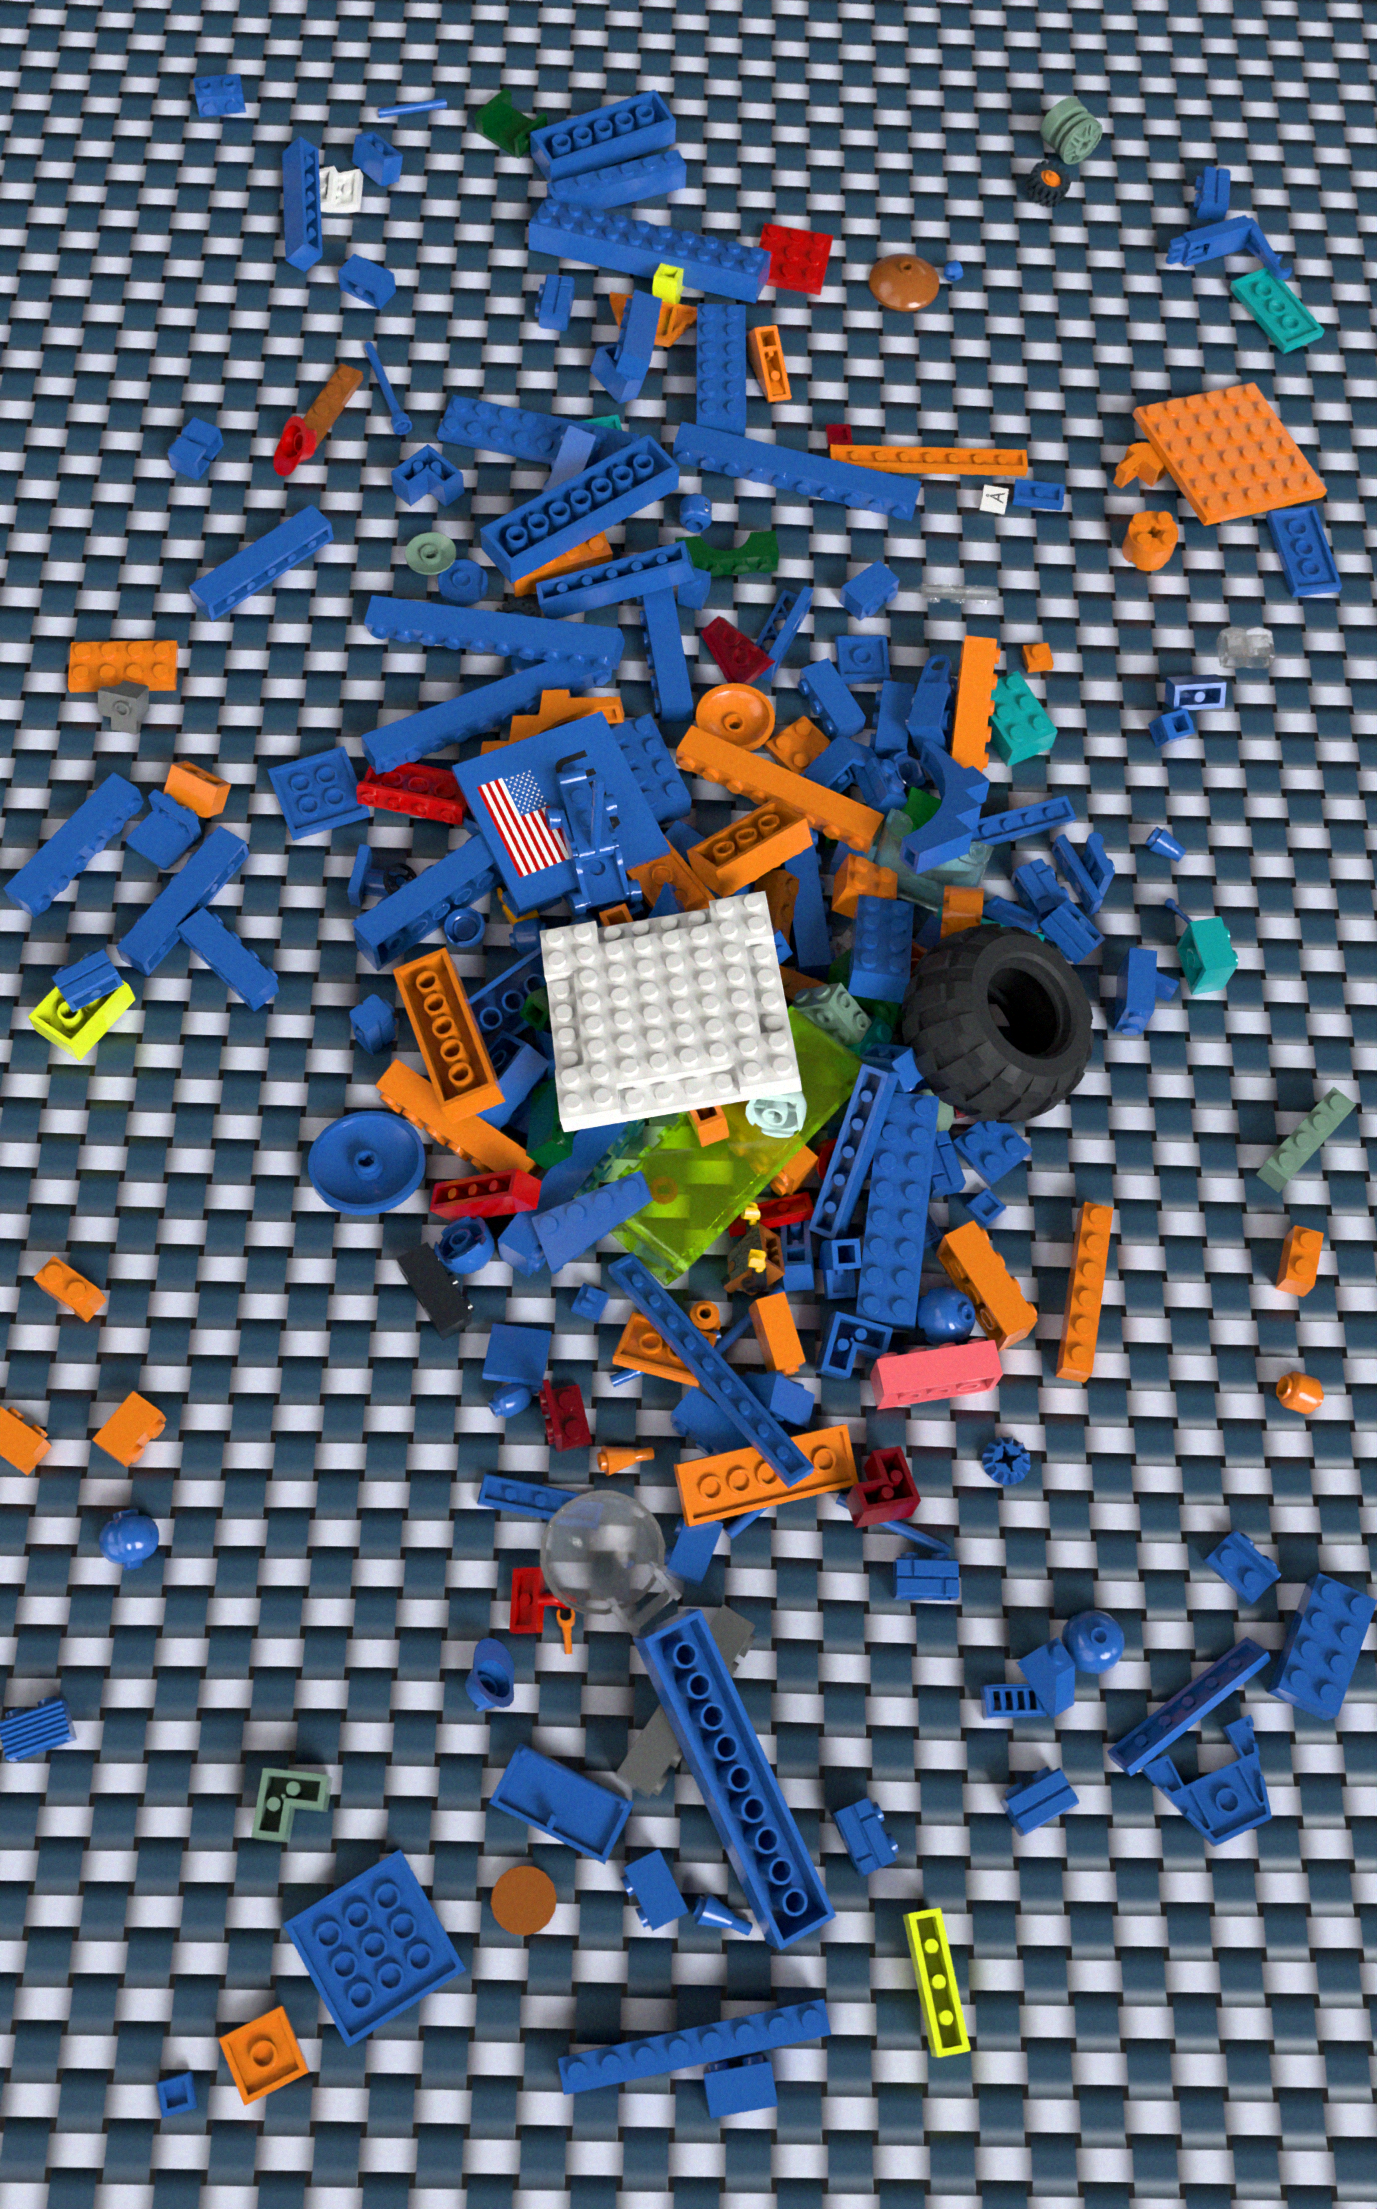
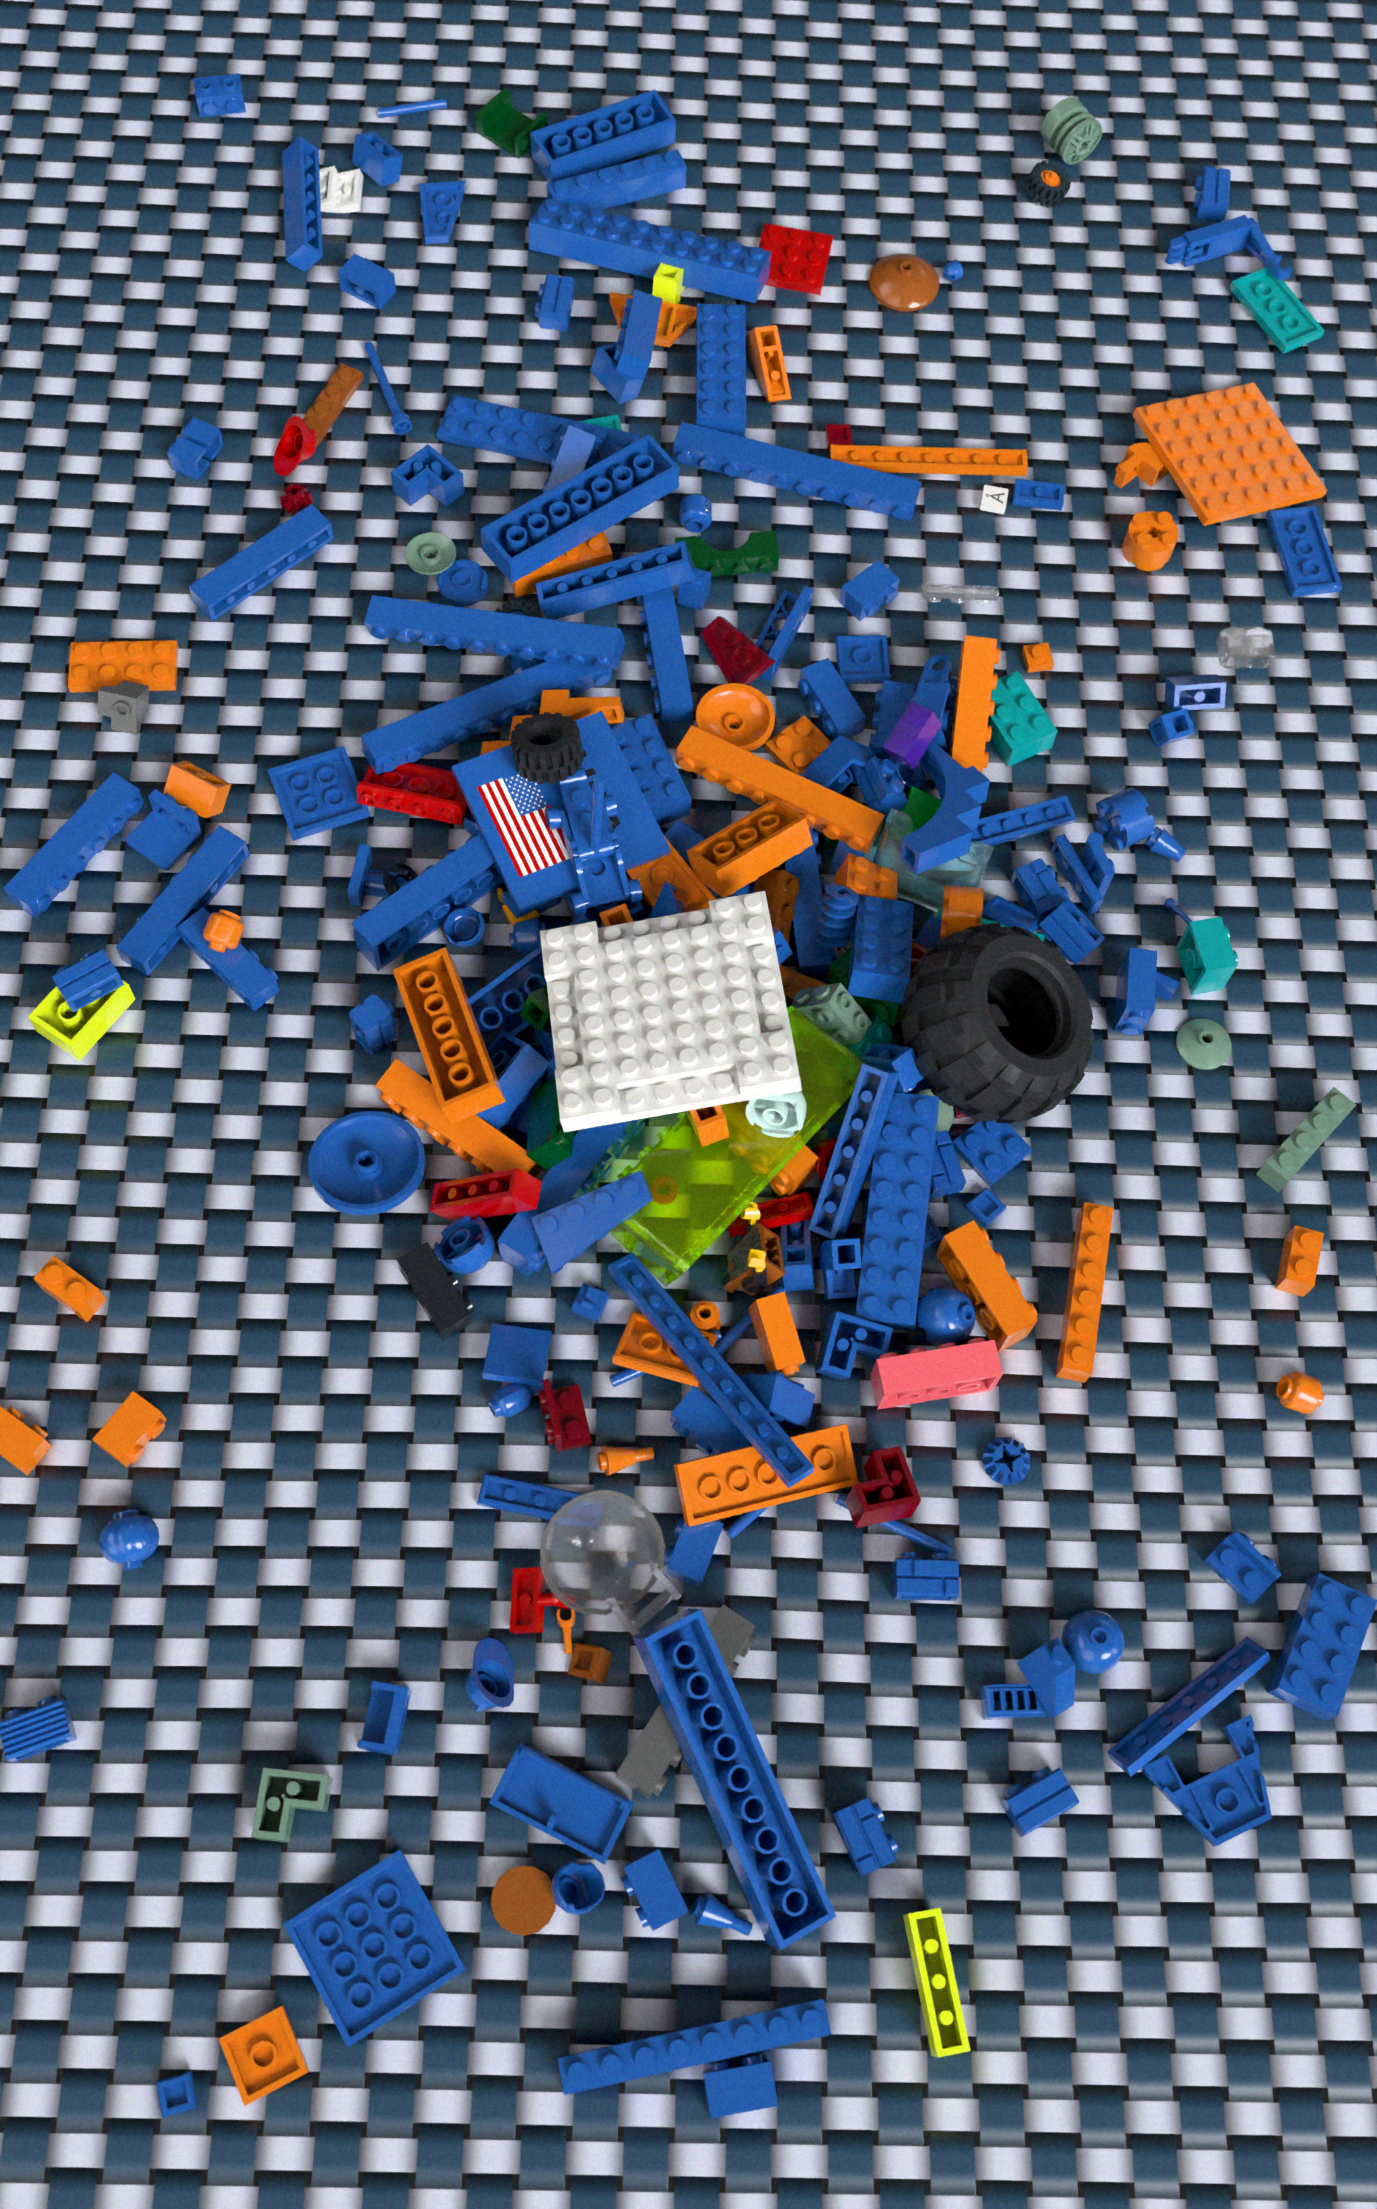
(223, 931): none -> orange head
(295, 498): none -> dark red gear
(385, 1718): none -> blue panel
(440, 209): none -> blue wing
(547, 748): none -> black tyre
(577, 1887): none -> blue hair
(590, 1663): none -> dark orange slope
(837, 916): none -> blue piece
(912, 735): none -> dark purple brick
(1124, 818): none -> blue brick
(1199, 1053): none -> sand green dish

